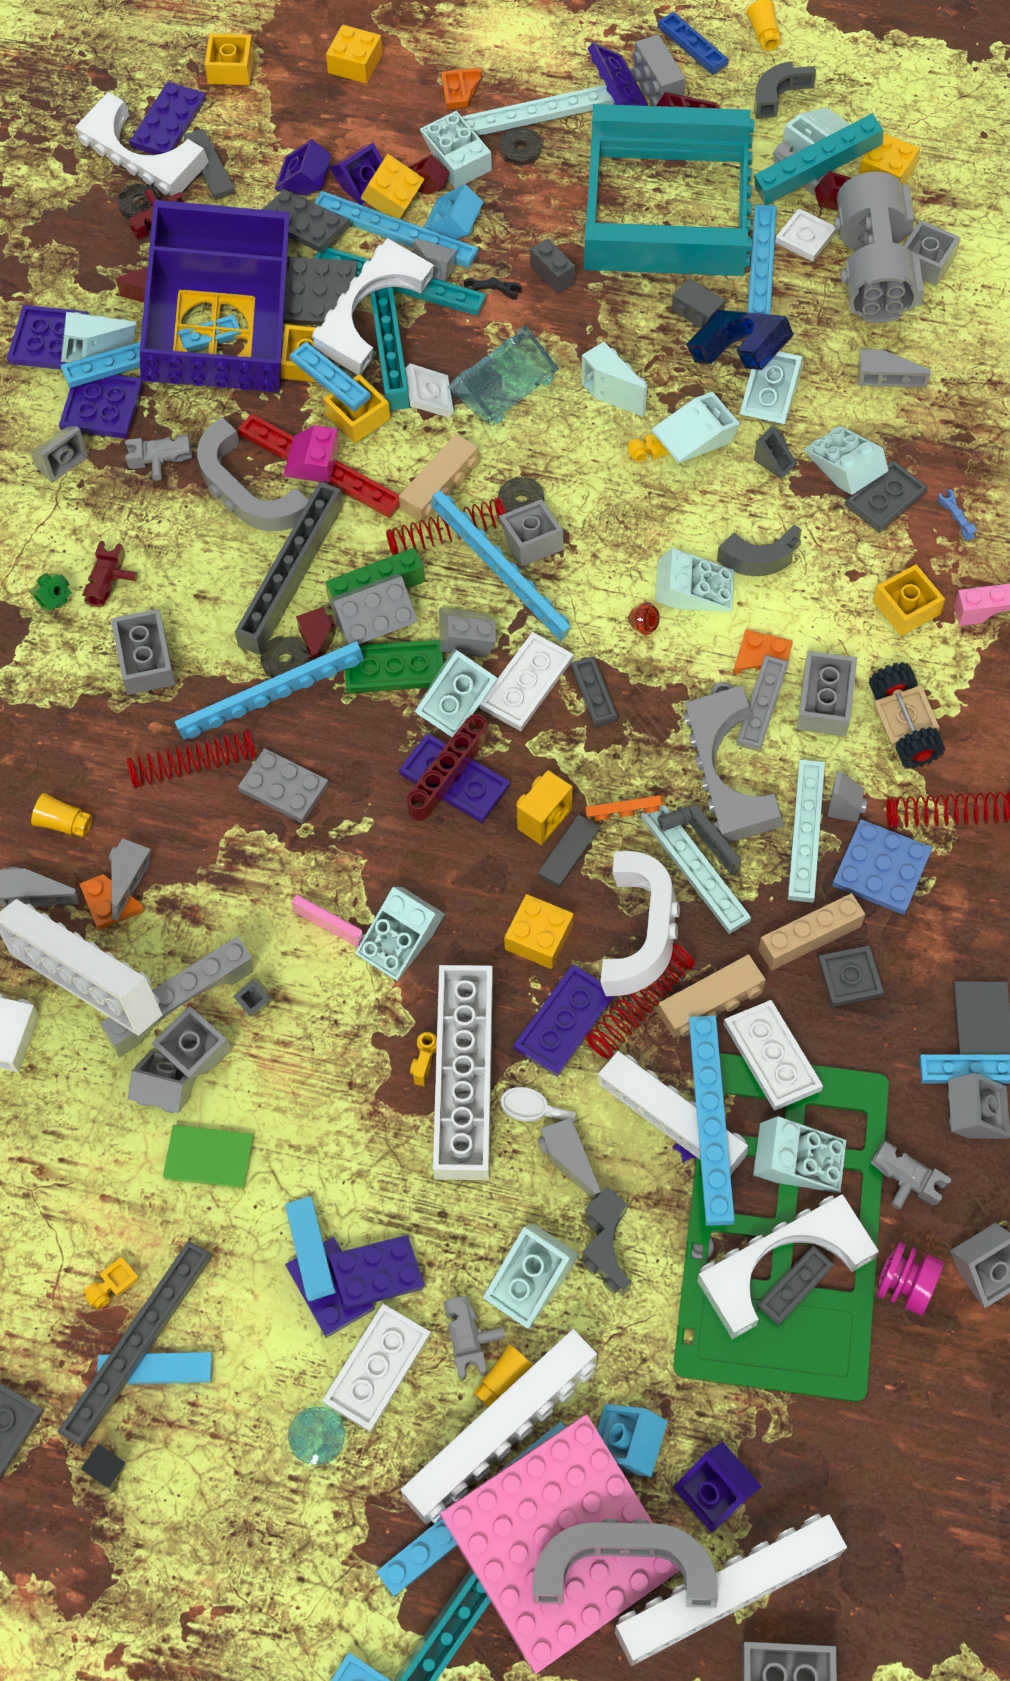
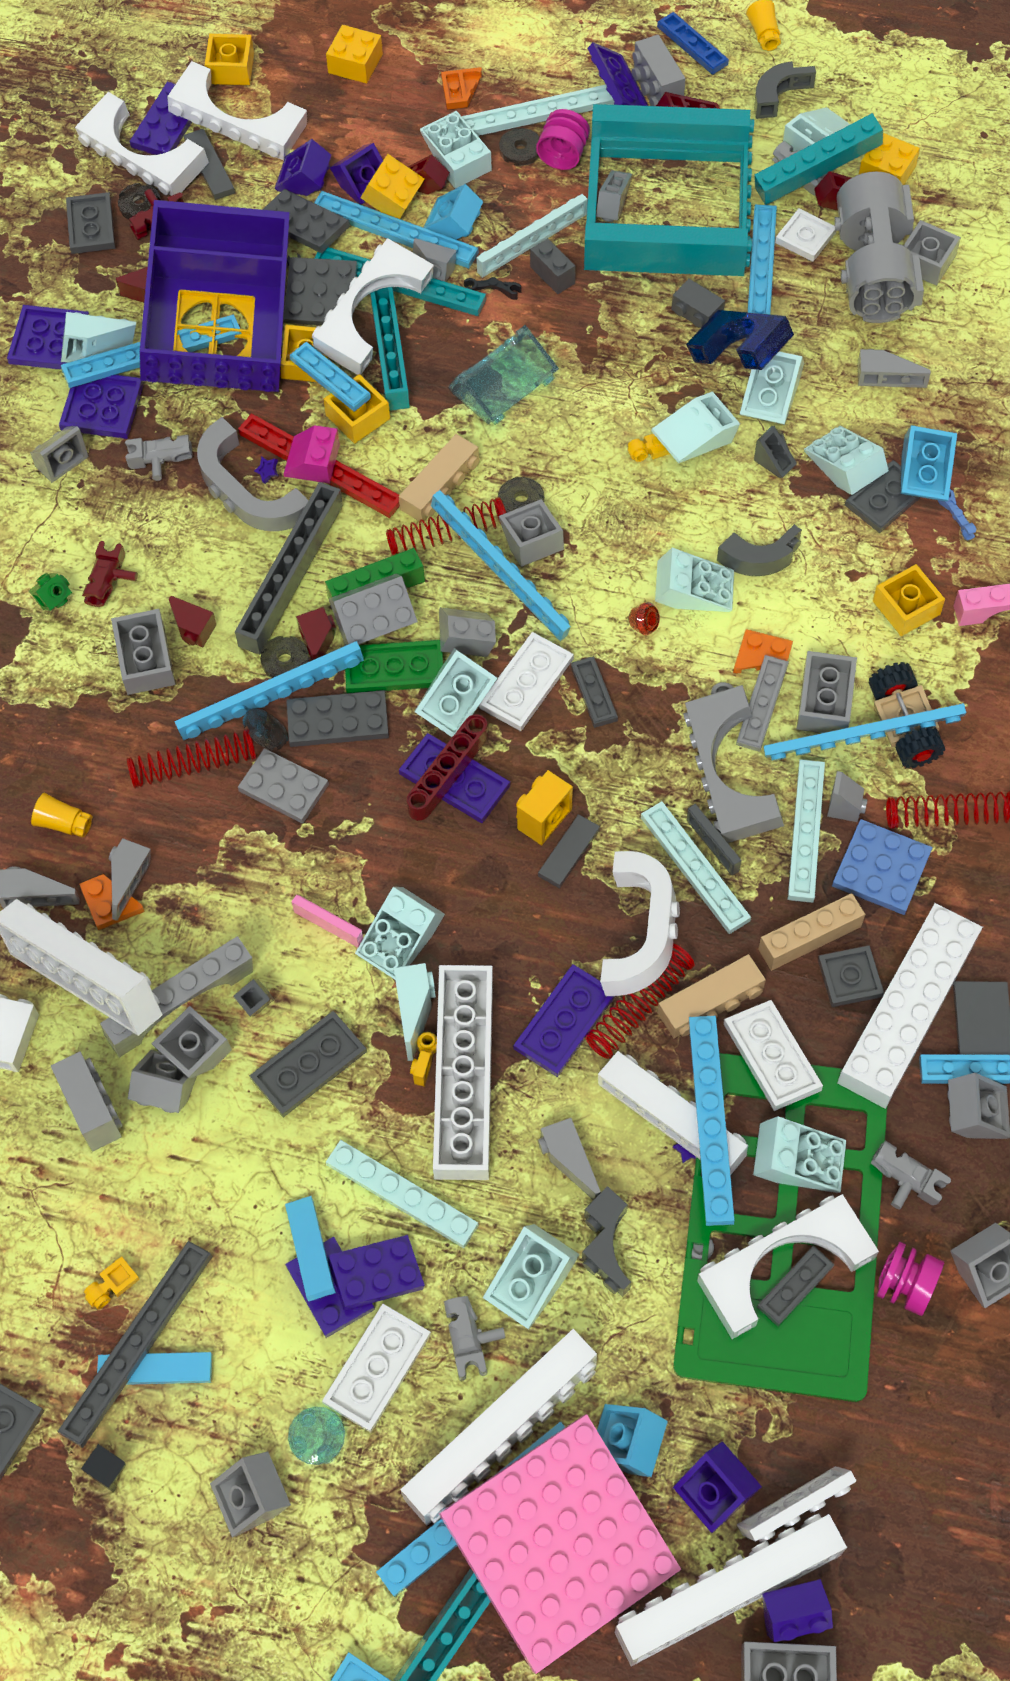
(88, 1100): none -> light grey brick
(90, 223): none -> dark grey plate
(193, 622): none -> dark red slope
(208, 1156): bright green tile -> none
(250, 1493): none -> light grey slope
(265, 729): none -> clear smoke tile
(267, 469): none -> dark purple piece
(269, 134): none -> white arch
(308, 1063): none -> dark grey plate
(337, 718): none -> dark grey plate
(402, 1194): none -> light aqua plate
(414, 992): none -> light aqua slope
(429, 390): white plate -> none
(503, 1375): yellow plant -> none
(529, 1106): white piece -> none
(531, 235): none -> light aqua plate
(539, 931): yellow brick -> none
(563, 139): none -> dark pink wheel
(613, 195): none -> light grey slope
(613, 380): light aqua slope -> none
(625, 1540): light grey arch -> none
(626, 808): orange plate -> none
(673, 819): dark grey pin -> none
(788, 1508): none -> white plate
(796, 1611): none -> dark purple slope
(875, 730): none -> medium azure plate
(909, 1006): none -> white brick
(927, 463): none -> medium azure slope

